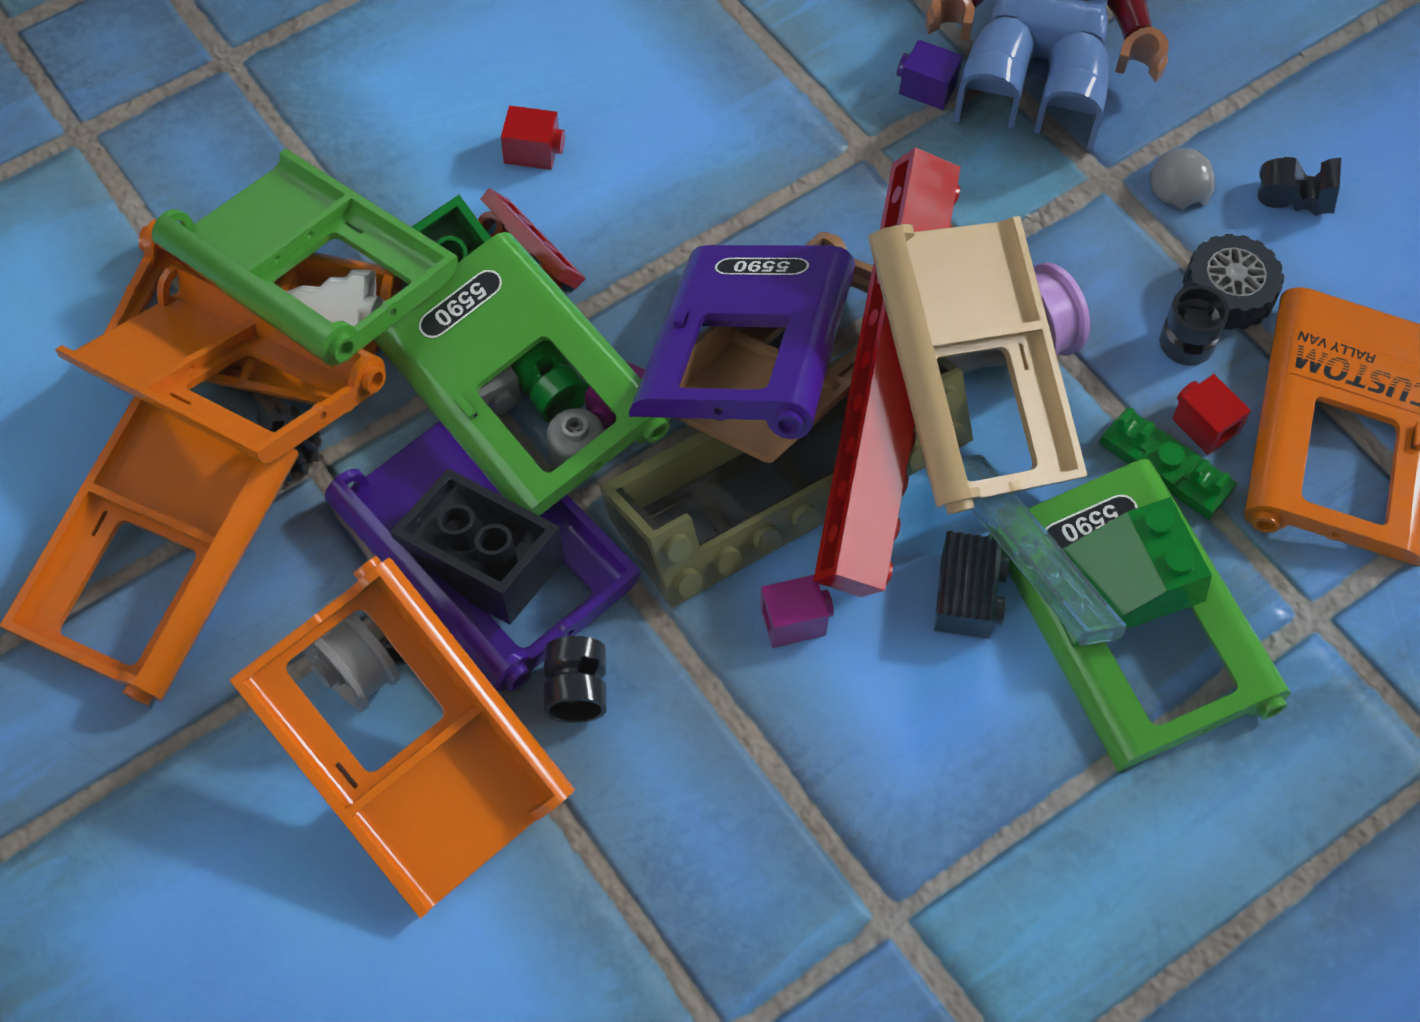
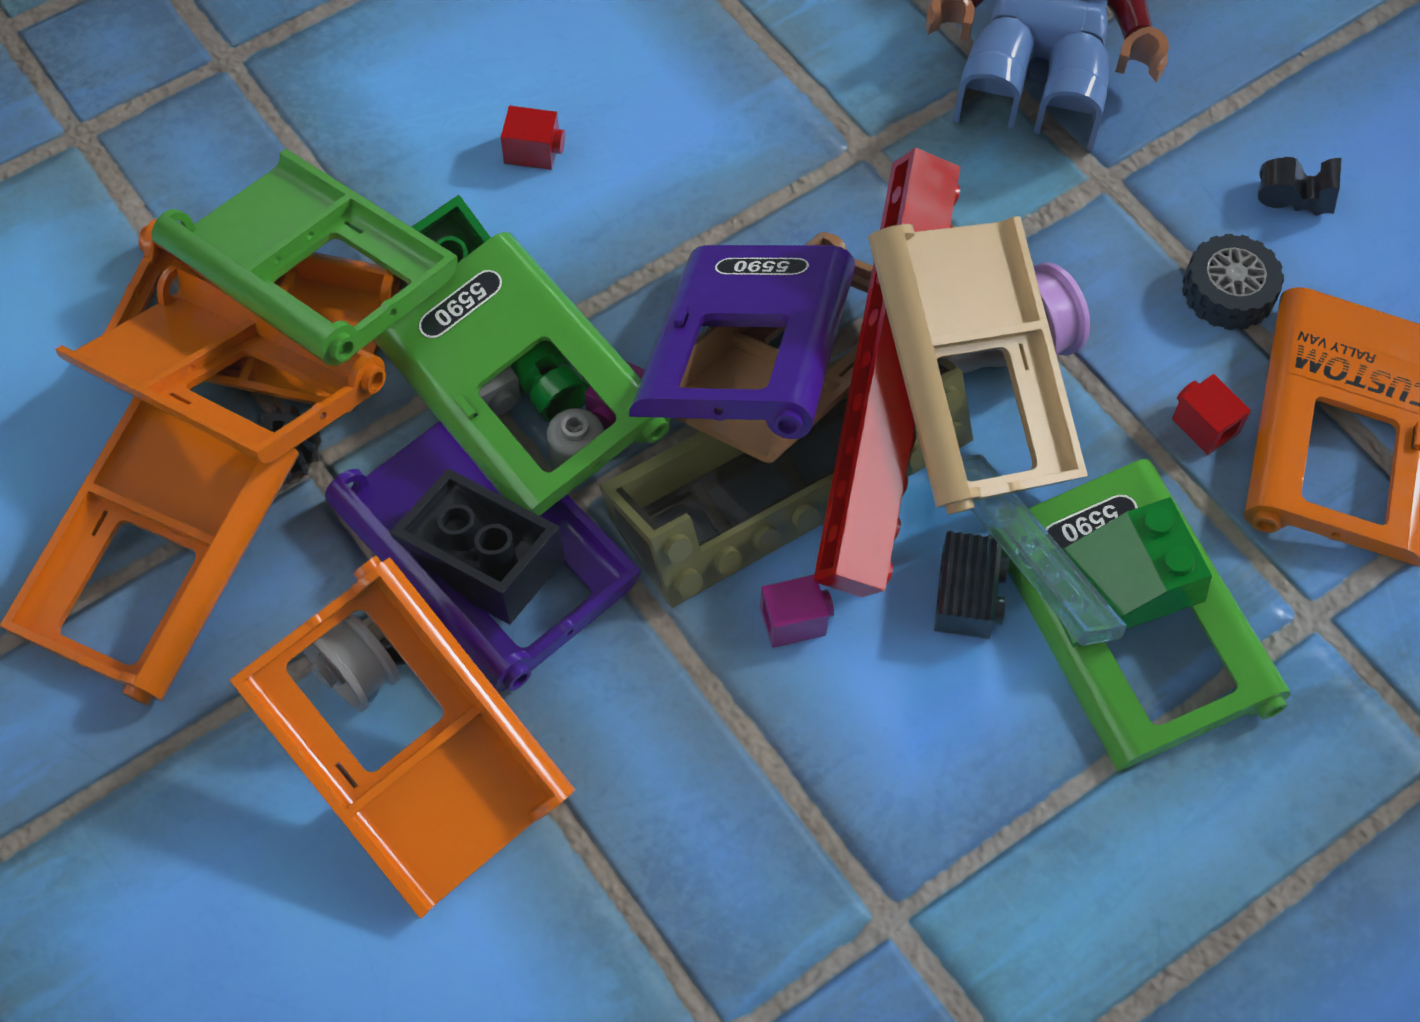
(342, 297): white rock -> none
(512, 220): plate -> none
(575, 679): black wheel -> none
(929, 74): dark purple brick -> none
(1180, 468): green plate -> none
(1183, 178): light grey hair -> none
(1194, 325): black wheel -> none

